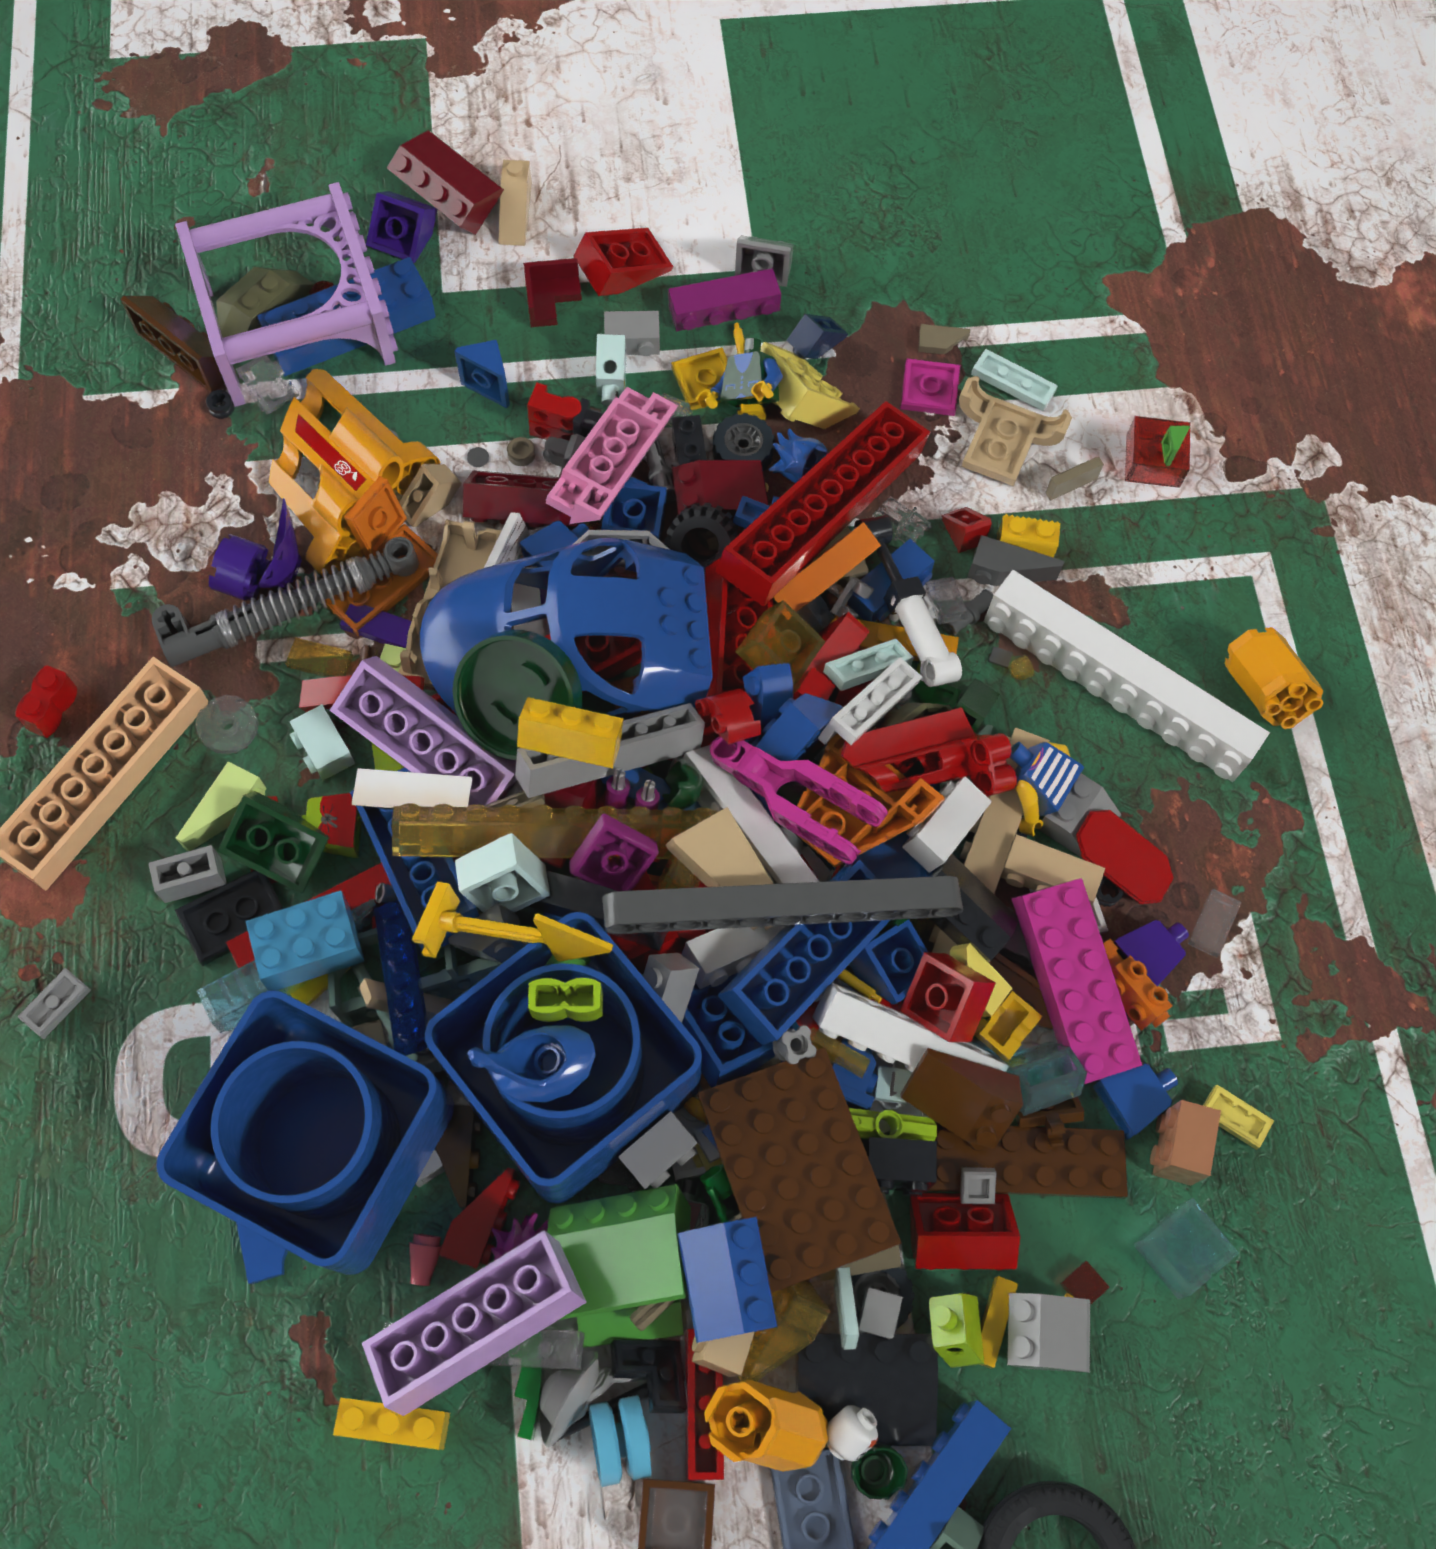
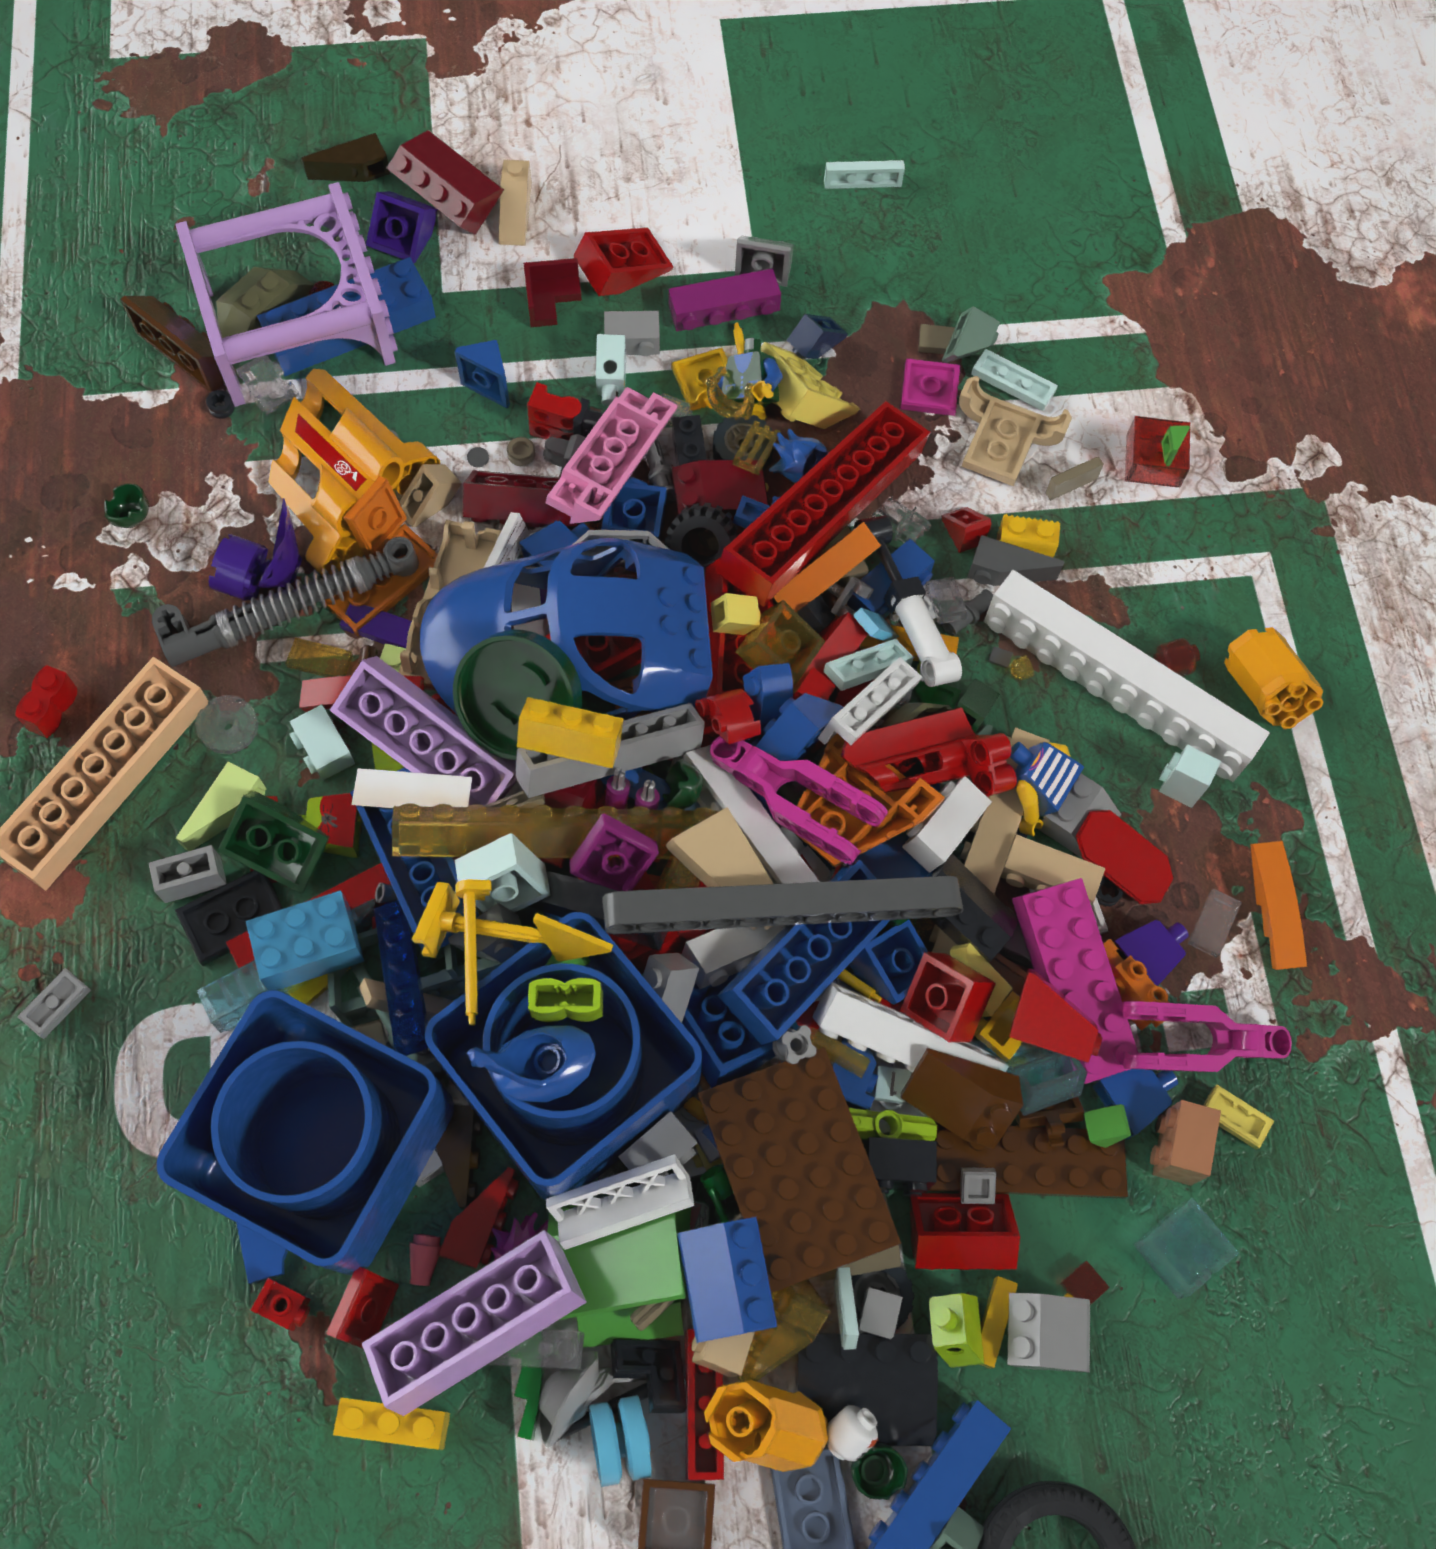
(127, 507): none -> dark green hair
(268, 1299): none -> red brick
(351, 161): none -> dark brown slope
(362, 1307): none -> red tile
(470, 891): none -> yellow piece
(624, 1205): none -> white fence
(722, 404): none -> clear yellow helmet
(735, 614): none -> light yellow brick
(763, 433): none -> clear yellow tile
(864, 174): none -> light aqua plate
(875, 625): none -> medium azure tile
(971, 335): none -> sand green slope
(1053, 1021): none -> red slope
(1107, 1125): none -> bright green slope
(1178, 656): none -> clear red head
(1188, 775): none -> light aqua brick
(1229, 1038): none -> dark pink piece
(1278, 904): none -> orange slope

